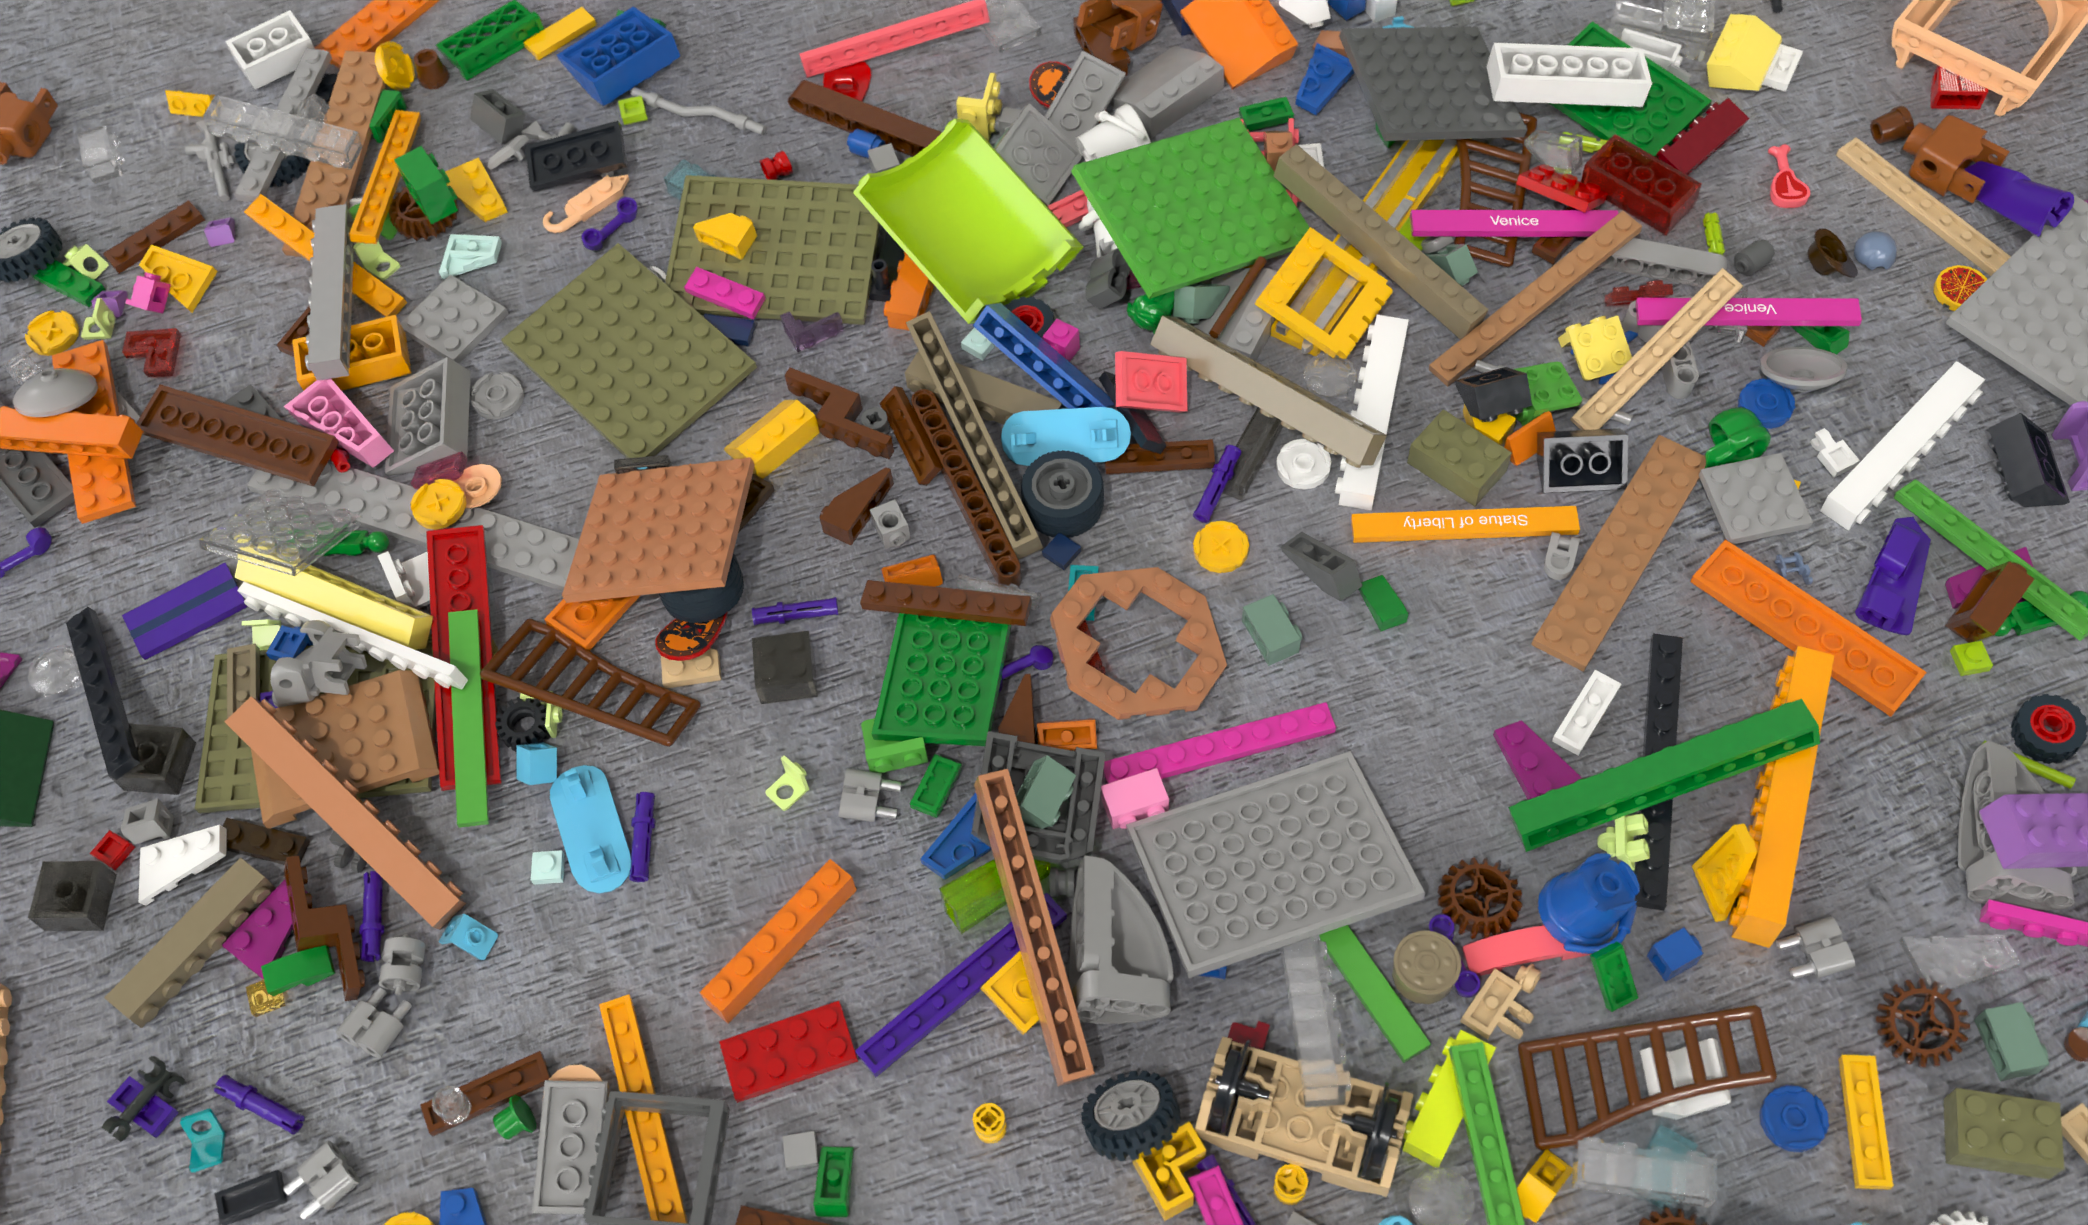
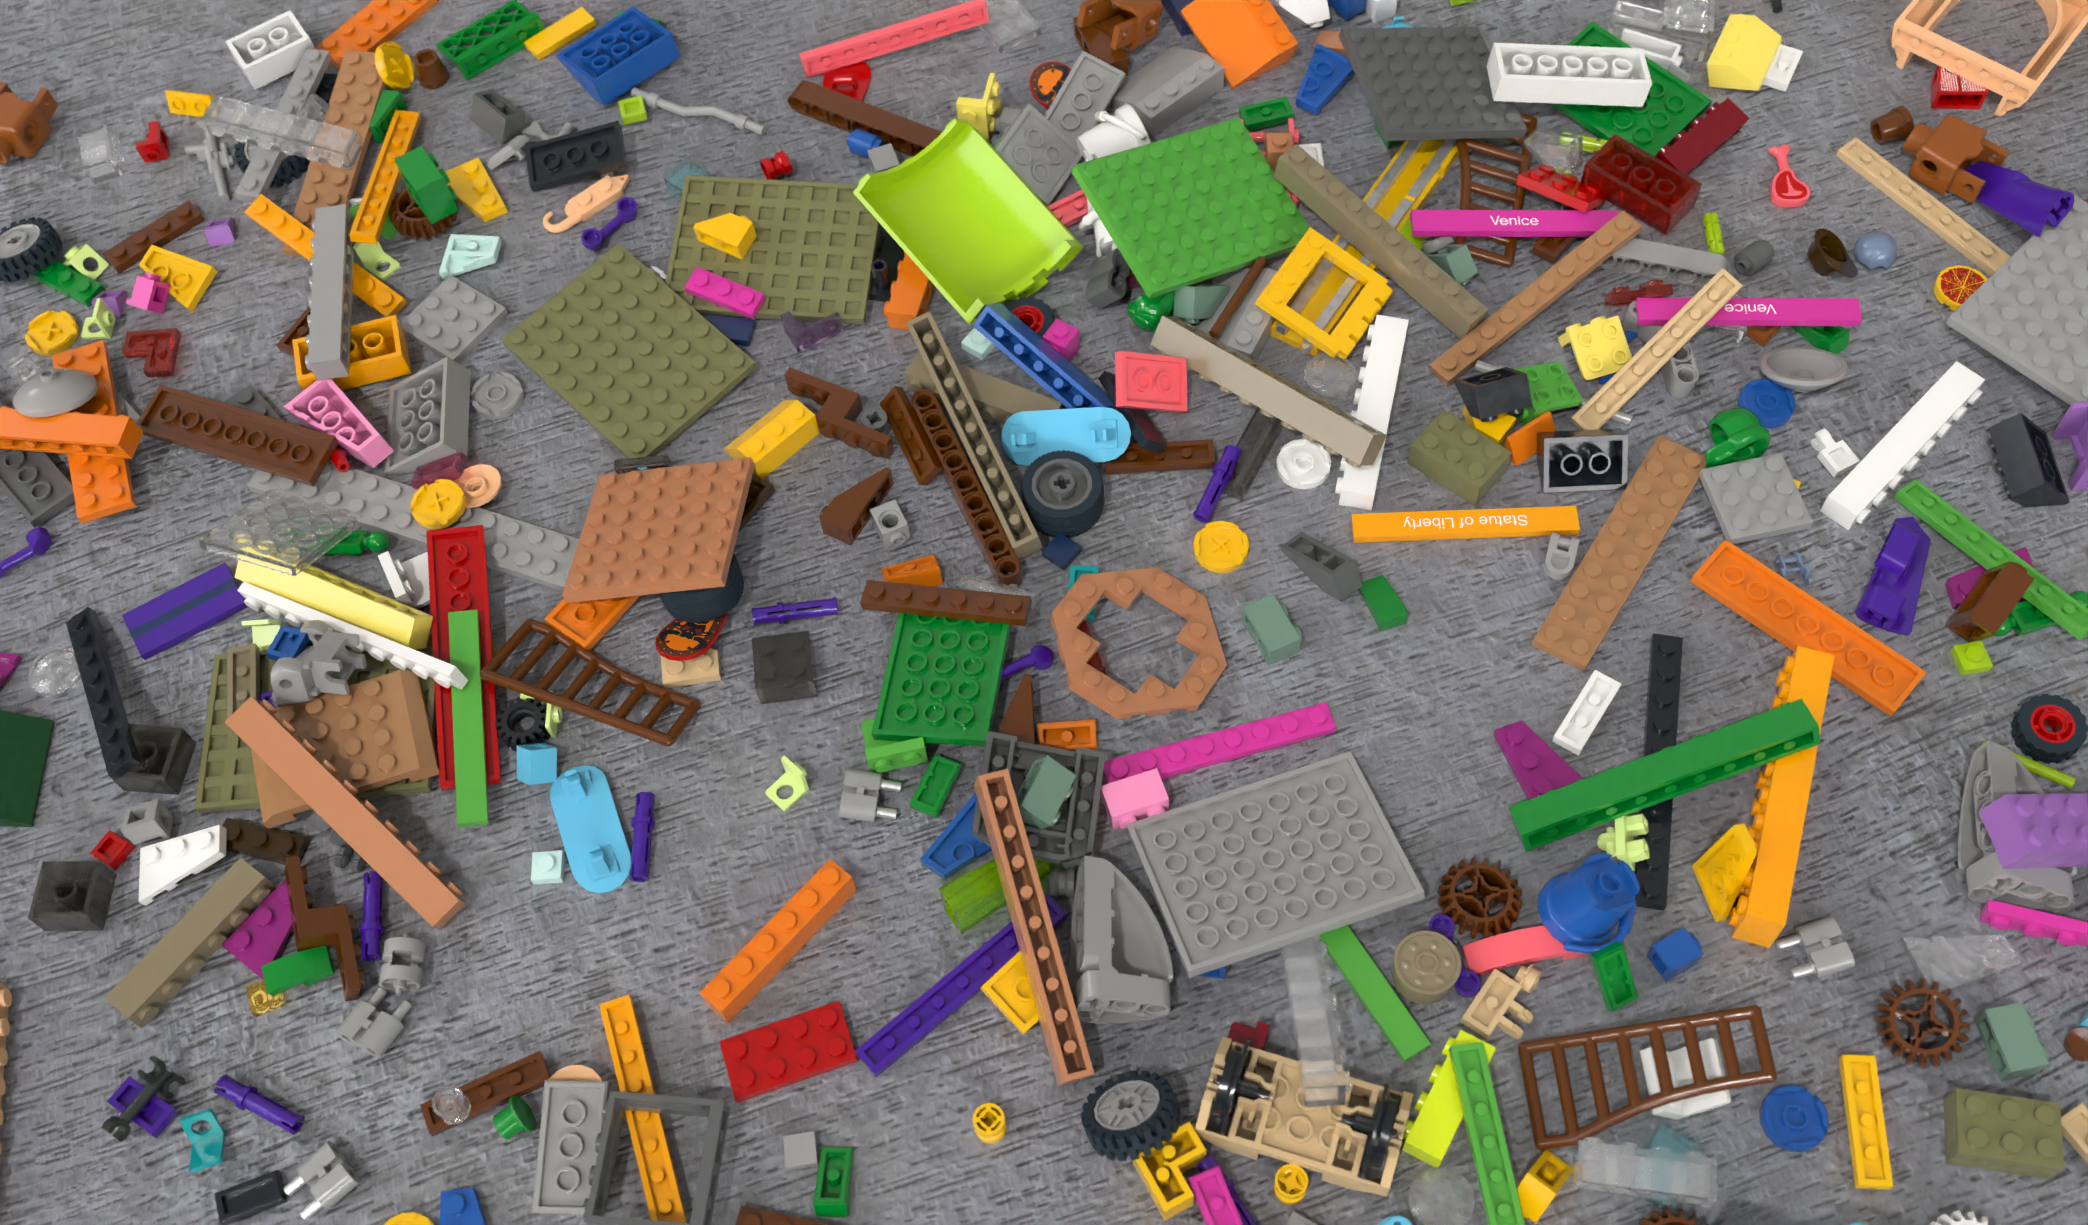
(157, 144): none -> red bracket
(469, 936): medium azure bracket -> none

